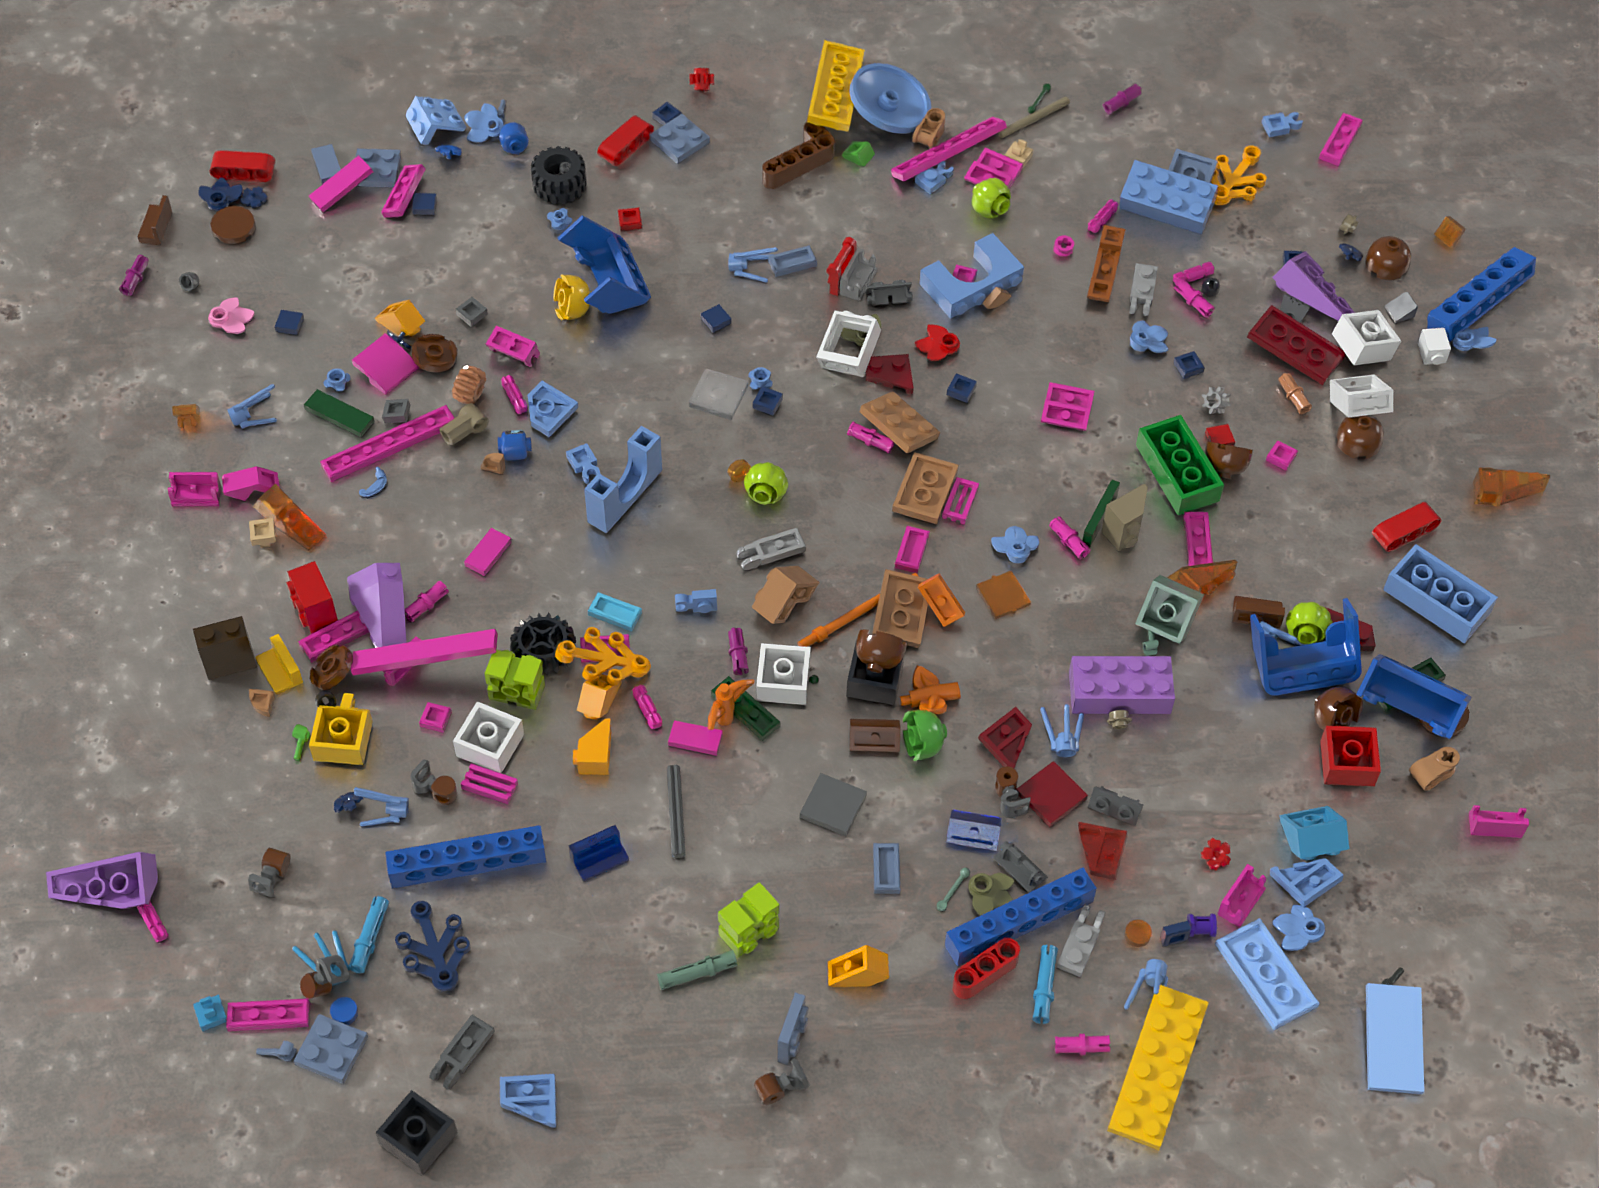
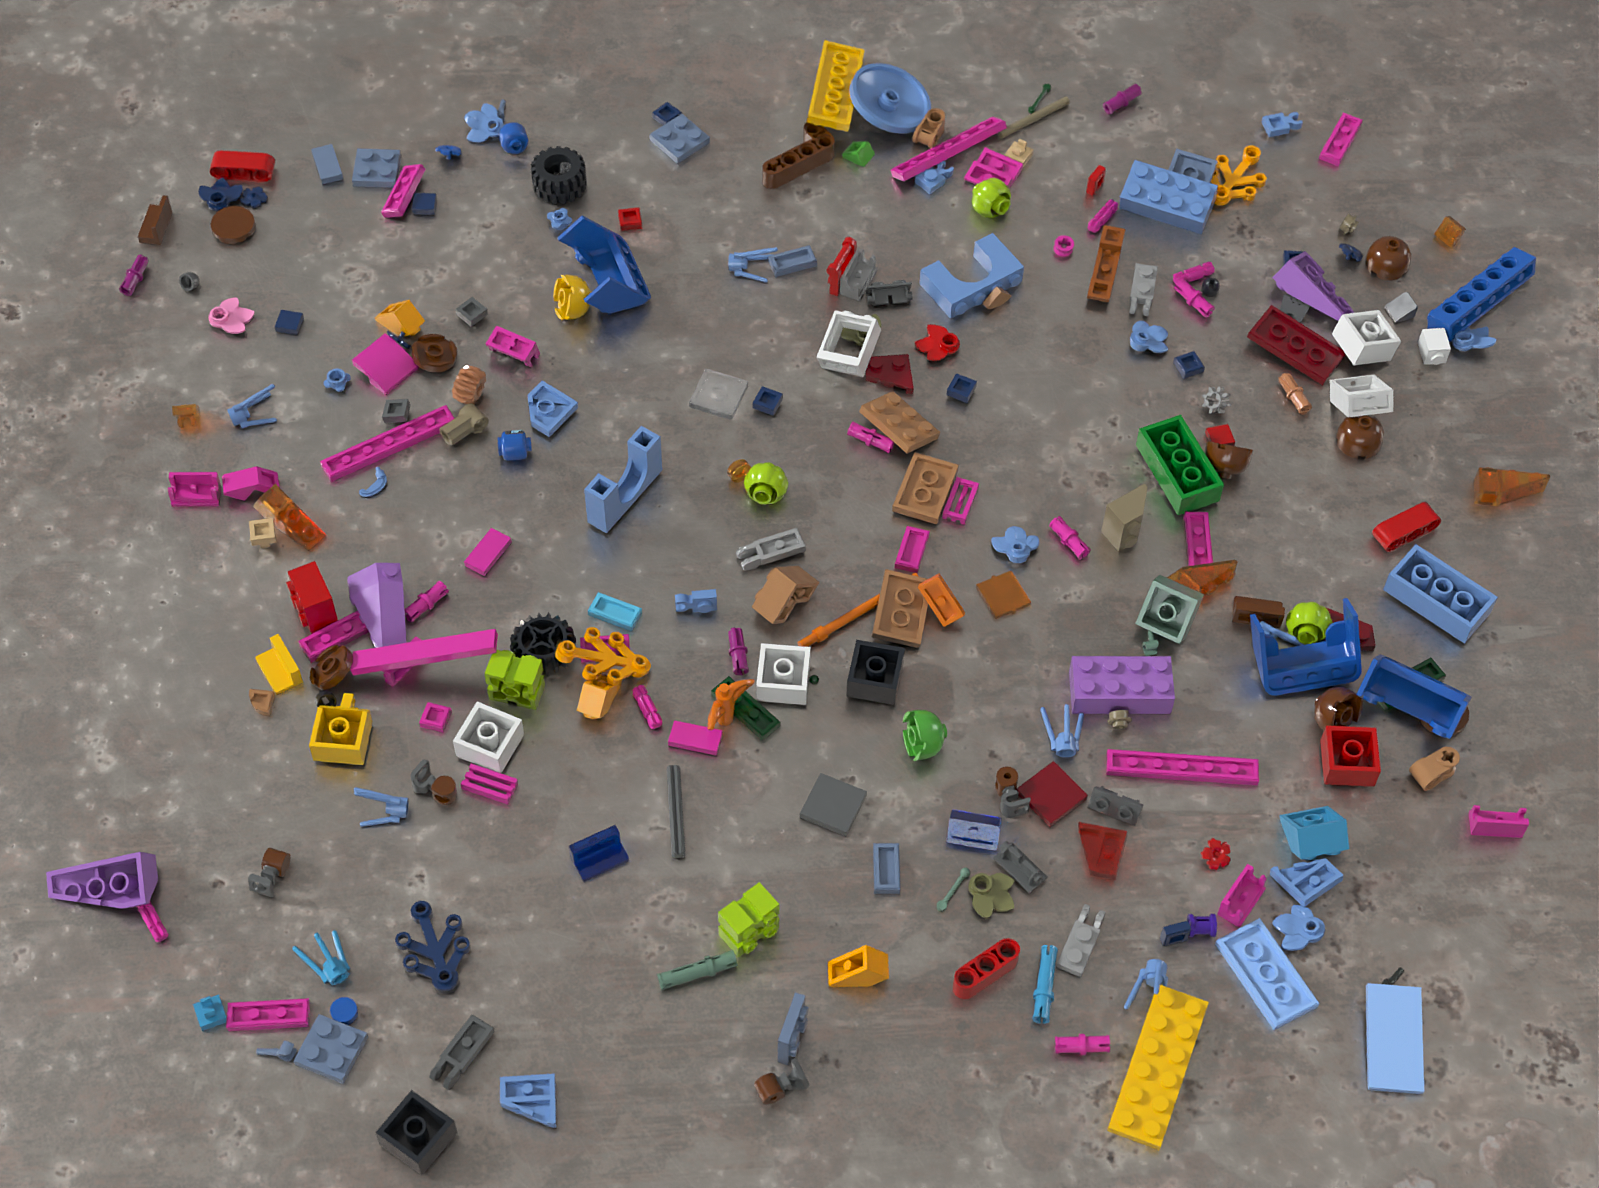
(224, 647): dark brown brick -> none
(303, 735): bright green hand -> none
(320, 982): leg -> none
(339, 413): dark green tile -> none
(340, 183): dark pink tile -> none
(346, 802): dark blue plant -> none
(365, 944): dark azure pin -> none
(431, 114): light blue bracket -> none
(465, 856): blue brick -> none
(494, 462): medium nougat tile -> none
(514, 394): dark pink axle -> none
(583, 461): medium blue plate -> none
(594, 750): light orange slope -> none
(625, 140): red beam -> none
(701, 79): red gear -> none
(716, 318): dark blue tile -> none
(760, 373): medium blue plate -> none
(874, 735): reddish brown panel -> none
(879, 650): reddish brown cylinder -> none
(929, 692): orange plant -> none
(965, 273): dark pink tile -> none
(1007, 737): dark red wing -> none
(1020, 916): blue brick -> none
(1067, 406): dark pink slope -> none
(1096, 180): none -> red tile
(1098, 516): dark green tile -> none
(1138, 933): clear orange tile -> none
(1182, 767): none -> dark pink tile
(1281, 455): dark pink tile -> none

